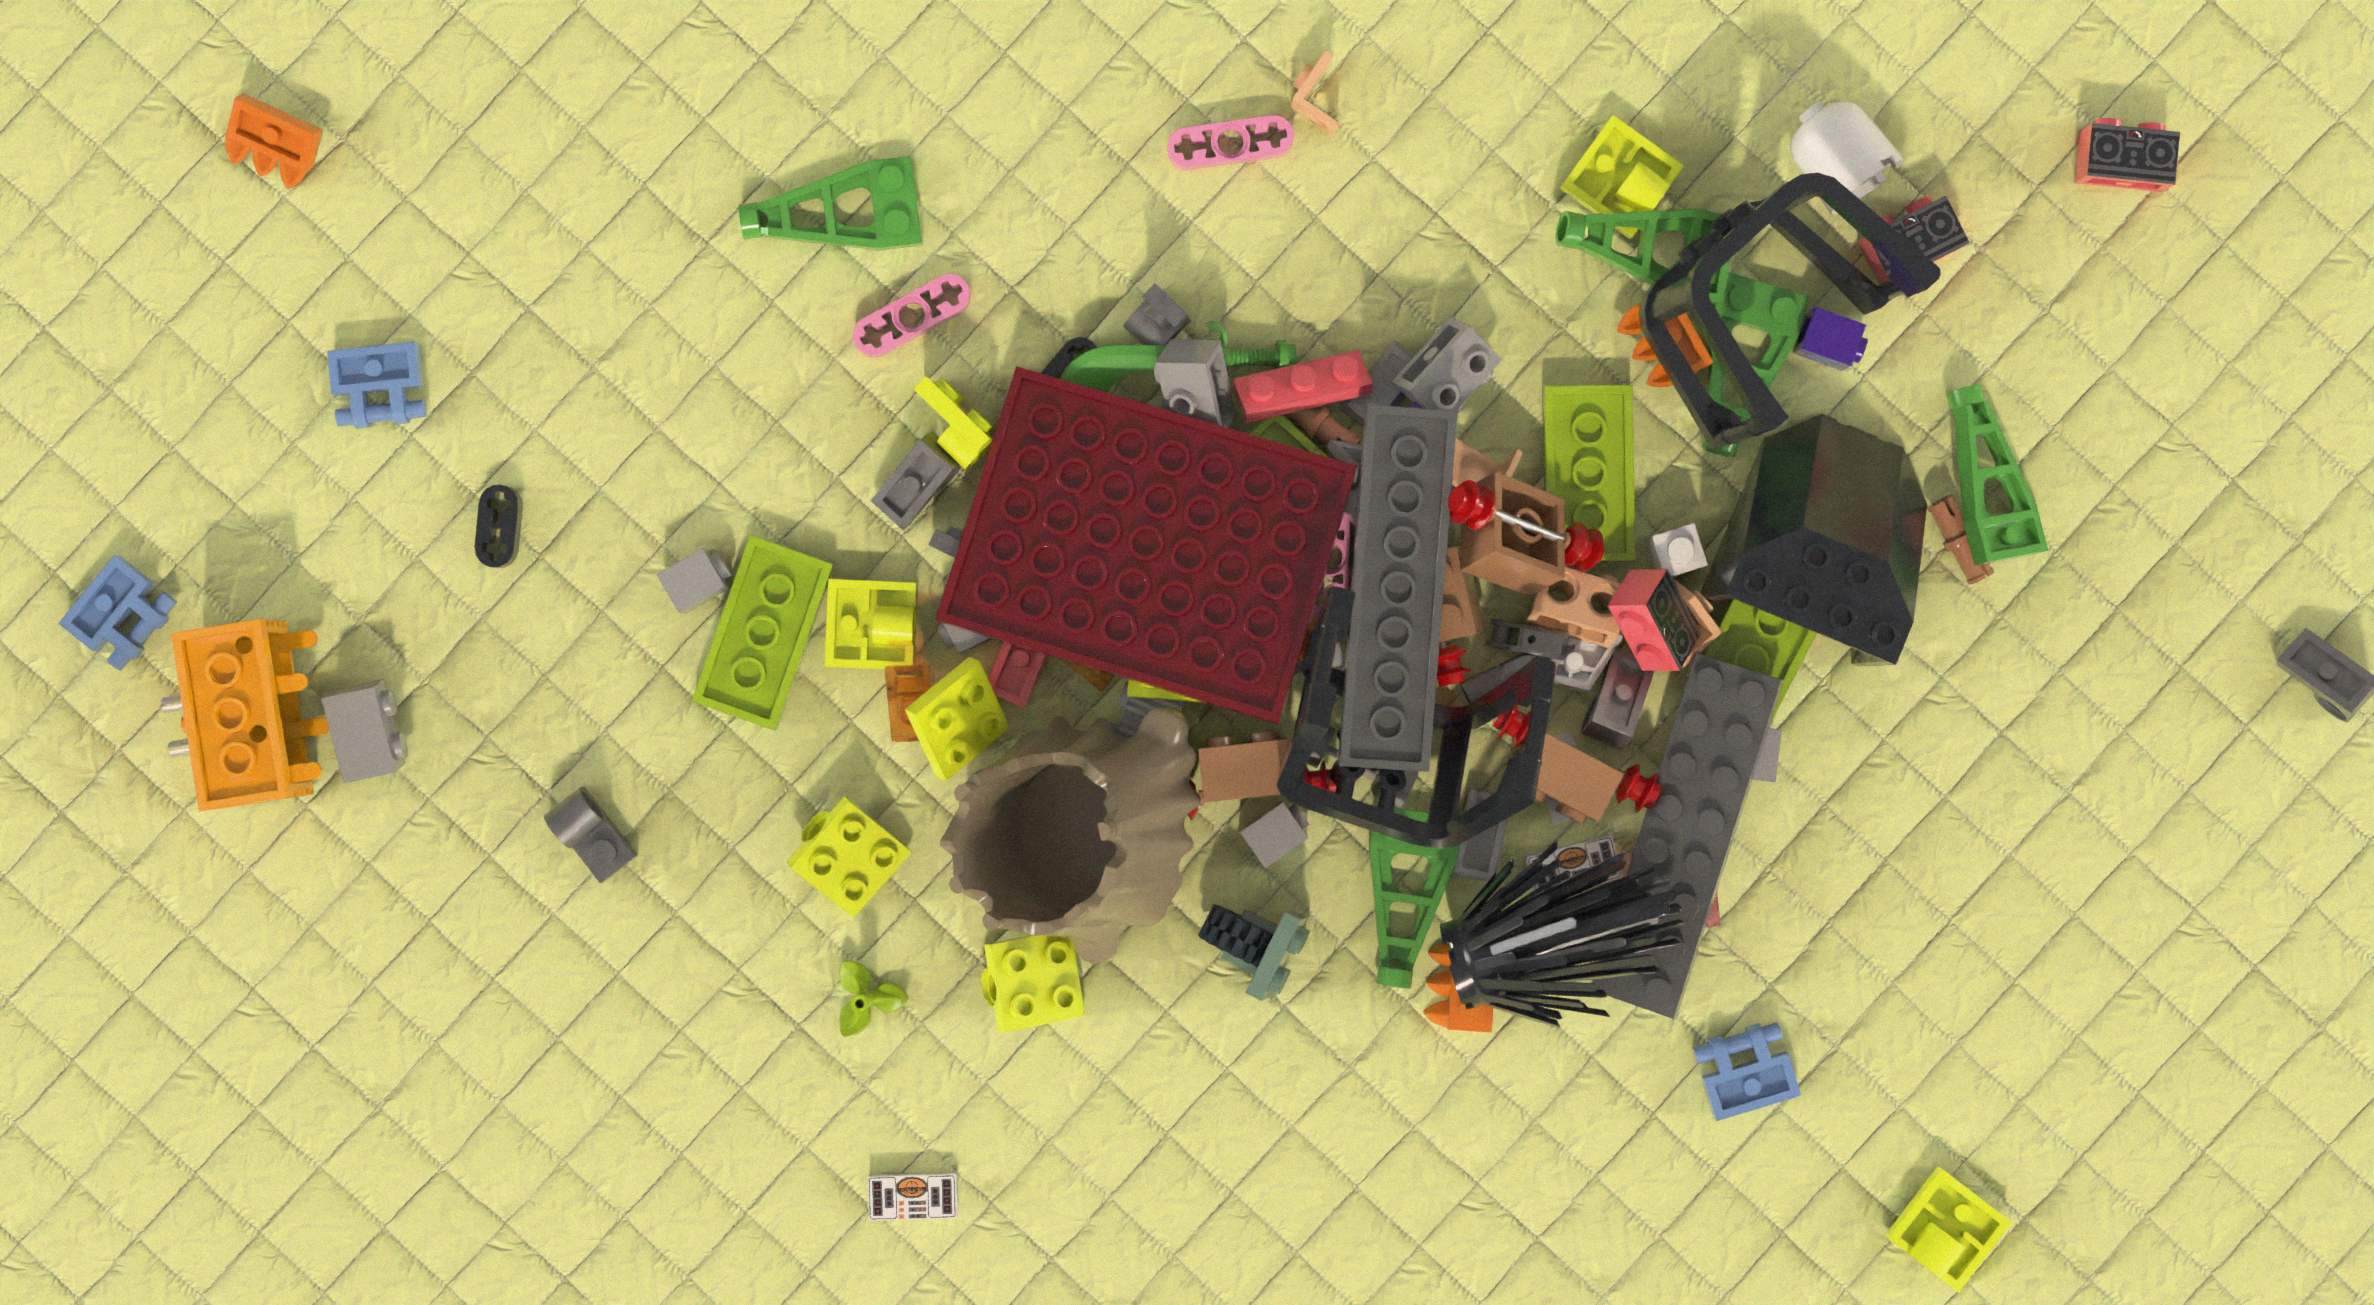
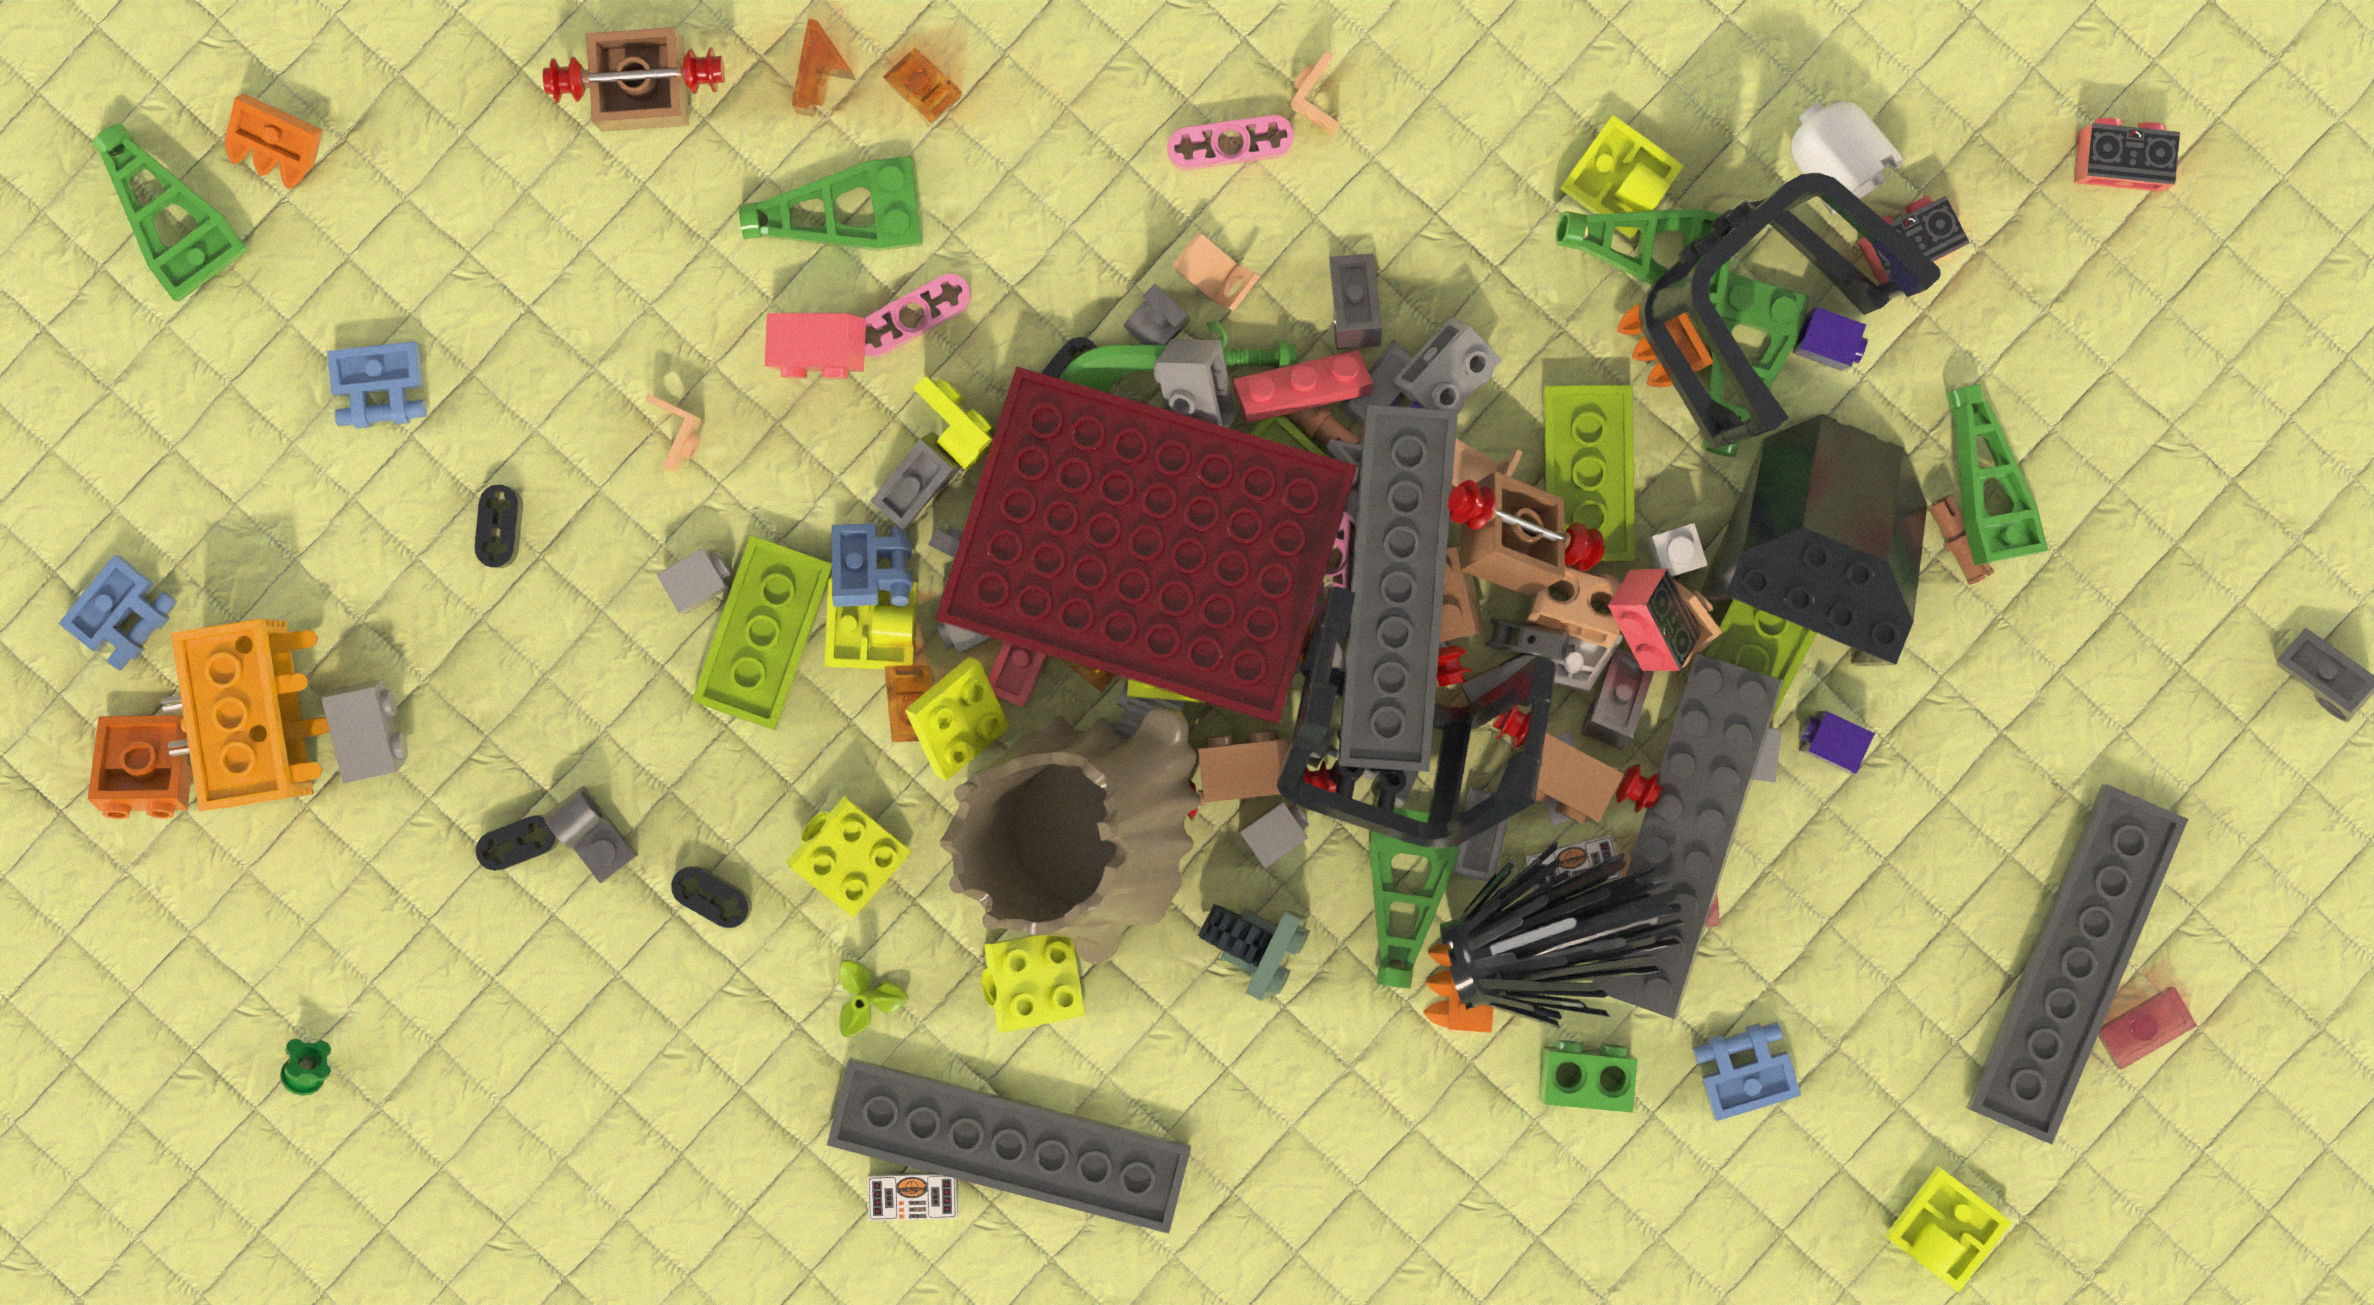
(135, 767): none -> orange plate
(193, 258): none -> bright green plate
(306, 1067): none -> green brick
(521, 852): none -> black beam
(636, 78): none -> medium nougat brick
(687, 437): none -> light nougat bracket
(705, 905): none -> black beam
(815, 343): none -> coral brick
(817, 58): none -> clear orange slope
(855, 565): none -> medium blue plate
(923, 86): none -> clear orange slope
(1009, 1145): none -> dark grey plate
(1214, 272): none -> light nougat bracket
(1355, 301): none -> flat silver plate
(1586, 1089): none -> bright green brick
(1835, 741): none -> dark purple brick
(2077, 963): none -> dark grey plate
(2146, 1027): none -> clear pink plate

